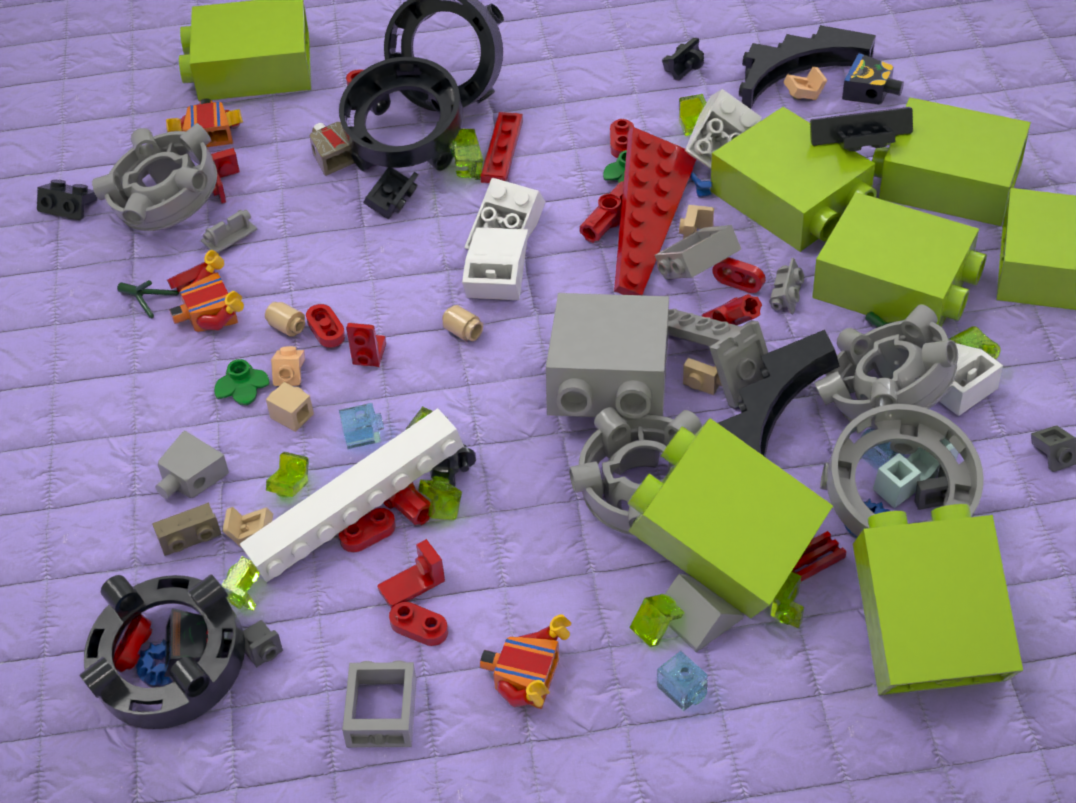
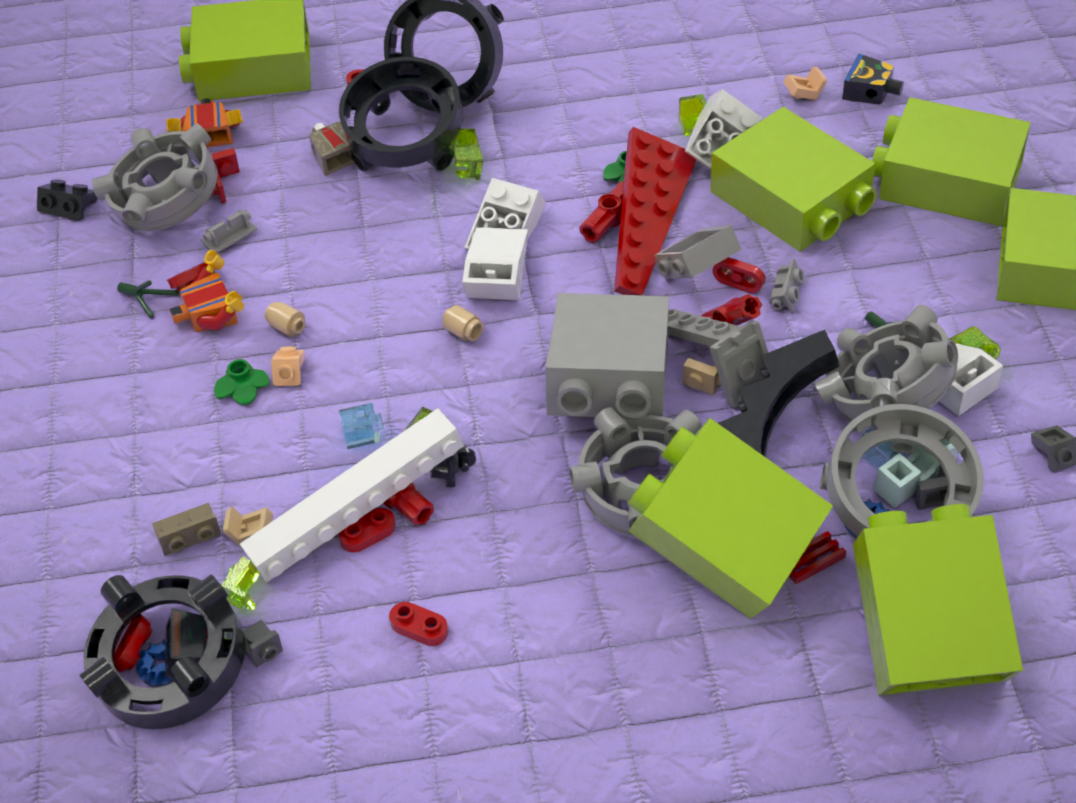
(190, 467): light grey torso -> none
(289, 406): tan brick -> none
(290, 476): clear neon green bracket -> none
(325, 325): red plate -> none
(365, 345): red bracket -> none
(380, 731): light grey window -> none
(390, 192): black bracket -> none
(416, 579): red bracket -> none
(443, 496): clear neon green bracket -> none
(502, 147): red tile -> none
(527, 664): torso -> none
(619, 136): red plate -> none
(654, 618): clear neon green bracket -> none
(682, 681): clear light blue brick -> none
(685, 58): black hips -> none
(696, 217): tan bracket -> none
(702, 187): blue hand -> none
(704, 612): light grey slope -> none
(783, 605): clear neon green bracket -> none
(796, 54): black arch -> none
(862, 129): black bracket -> none
(897, 259): lime brick -> none

